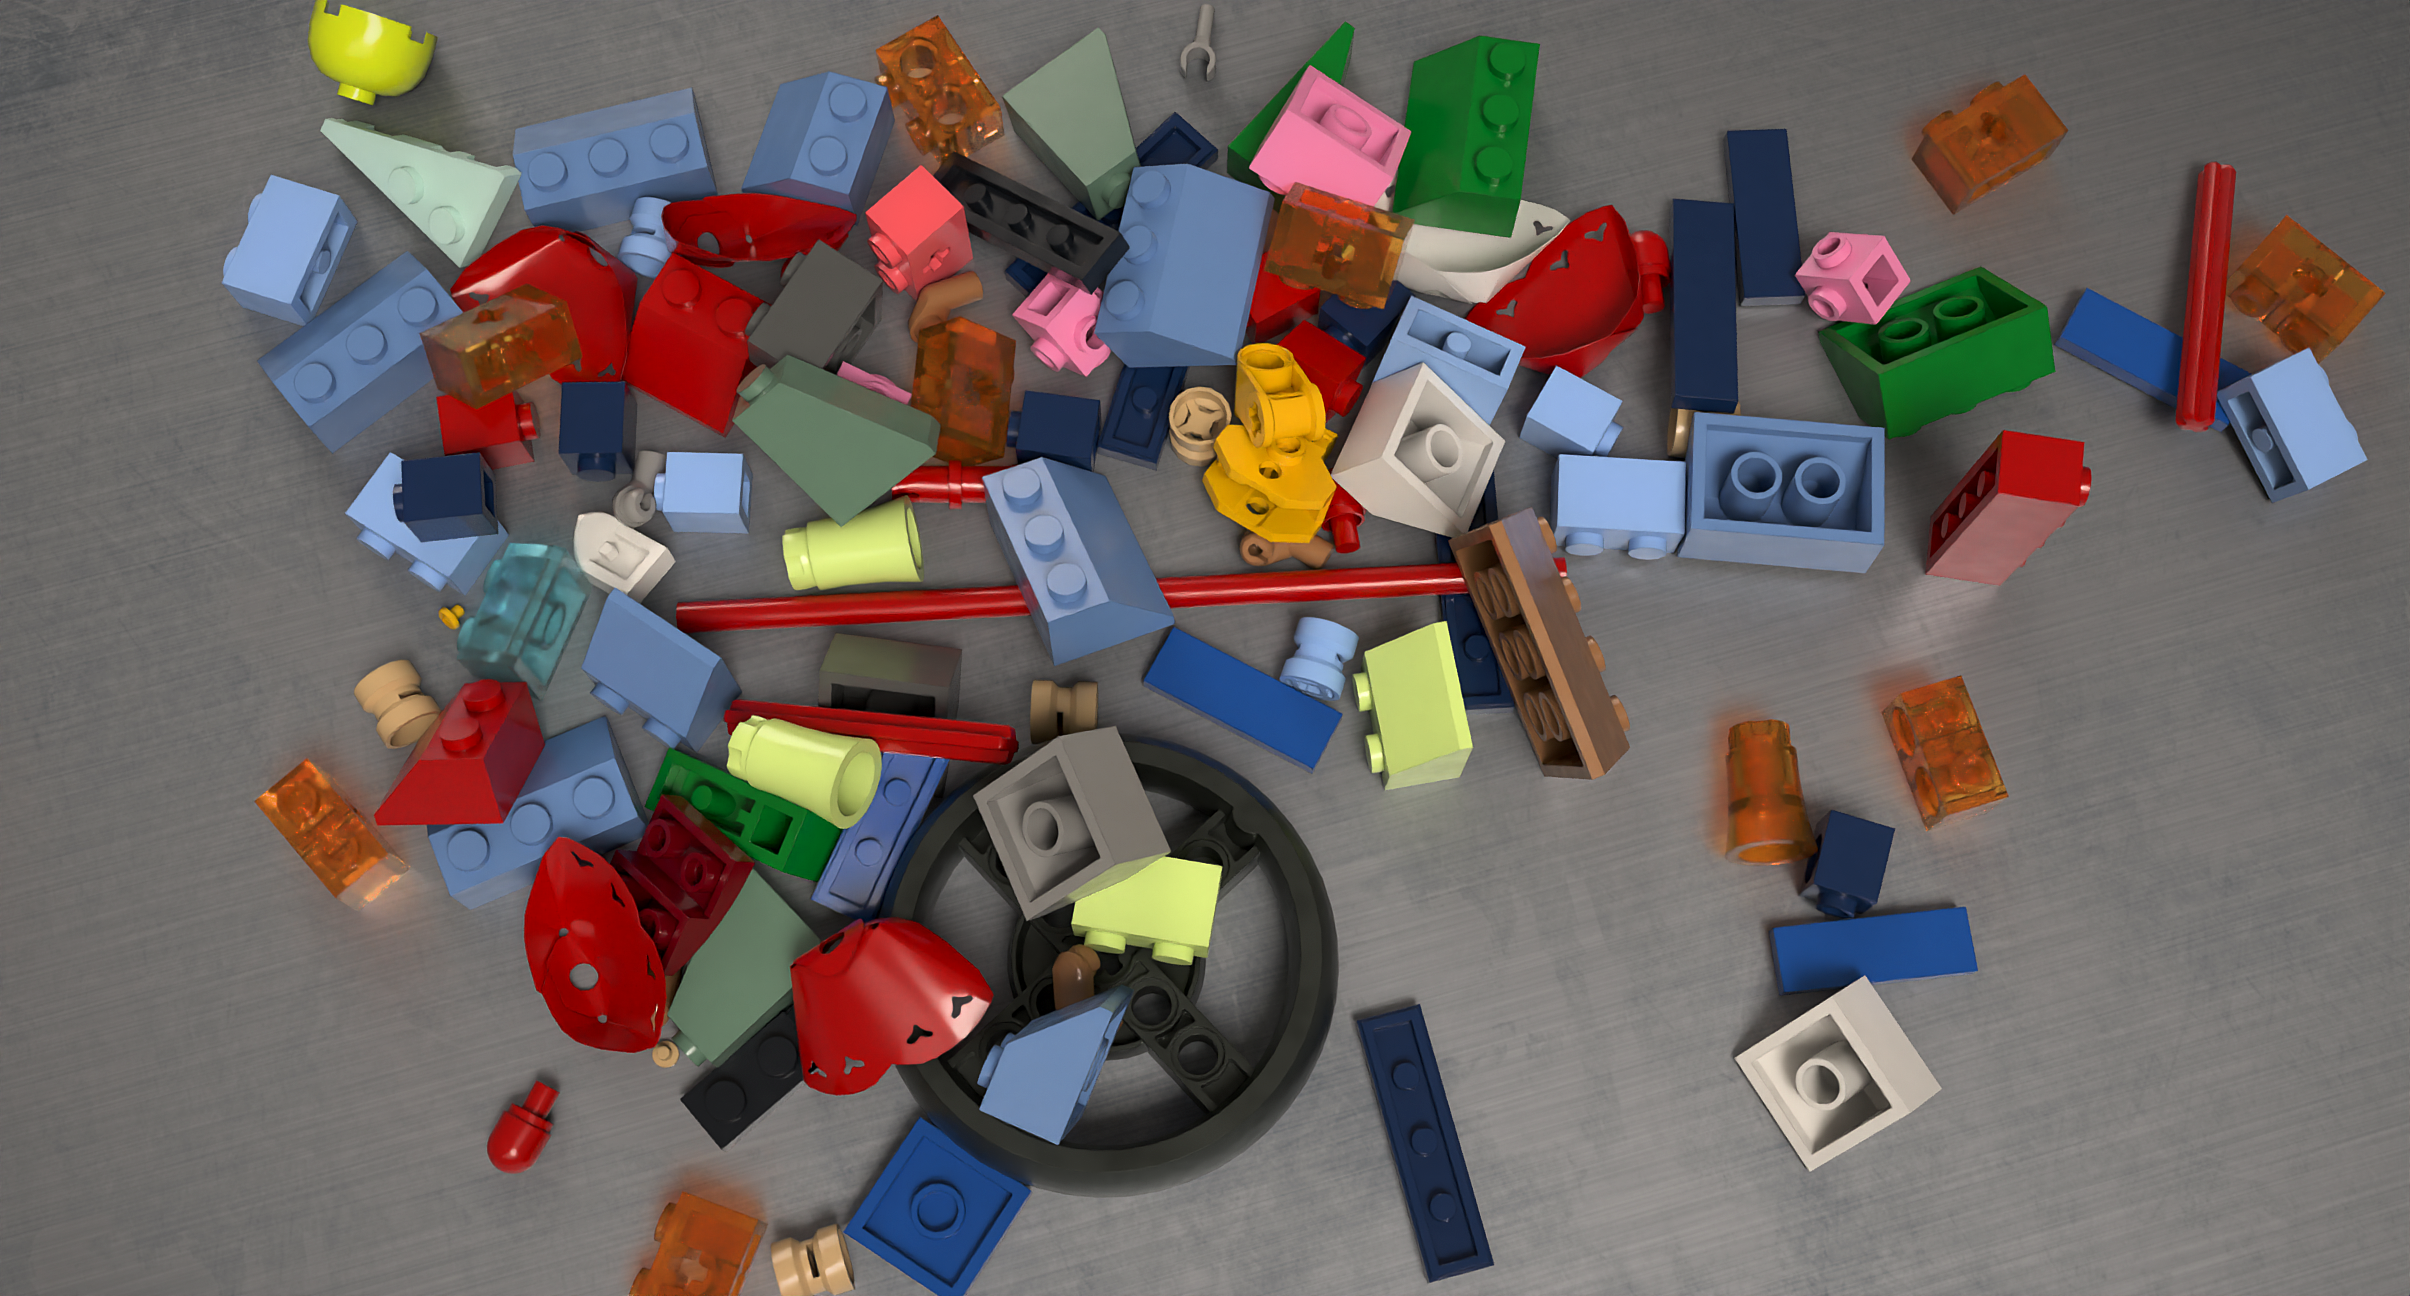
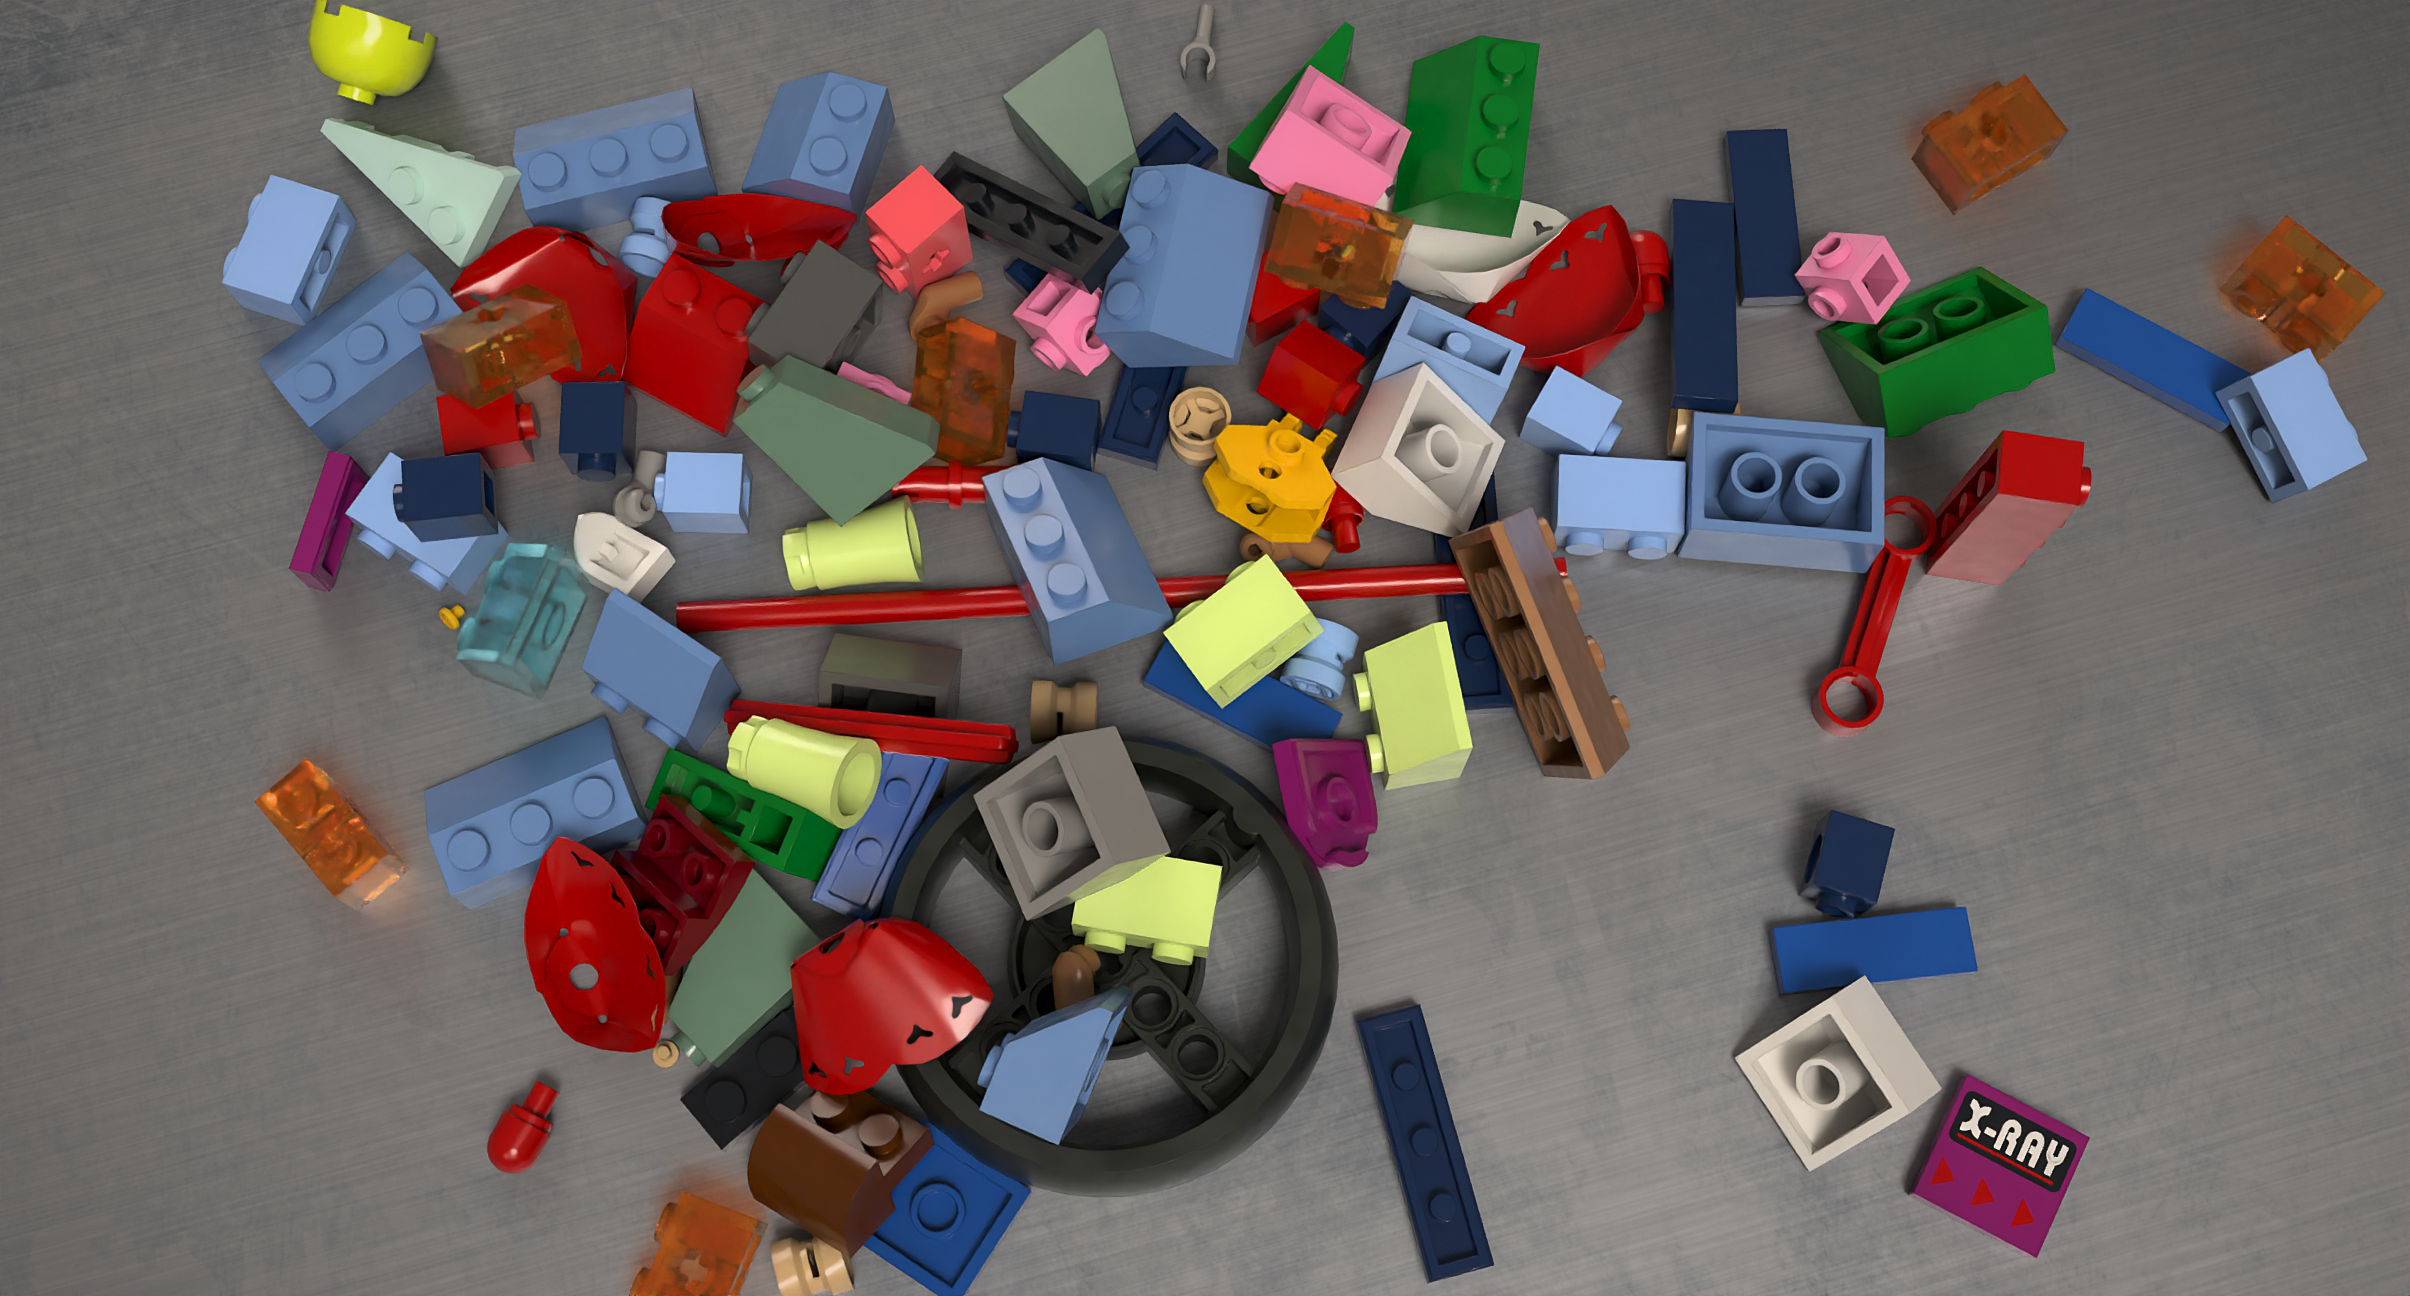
(326, 524): none -> magenta tile
(397, 703): tan wheel -> none
(468, 759): red slope -> none
(835, 1164): none -> reddish brown brick
(948, 89): clear orange brick -> none
(1243, 630): none -> yellowish green brick
(1276, 396): yellow piece -> none
(1328, 798): none -> magenta tile
(1765, 797): clear orange plant -> none
(1873, 621): none -> red piece
(1944, 753): clear orange brick -> none
(1999, 1166): none -> tile
(2206, 298): red axle -> none

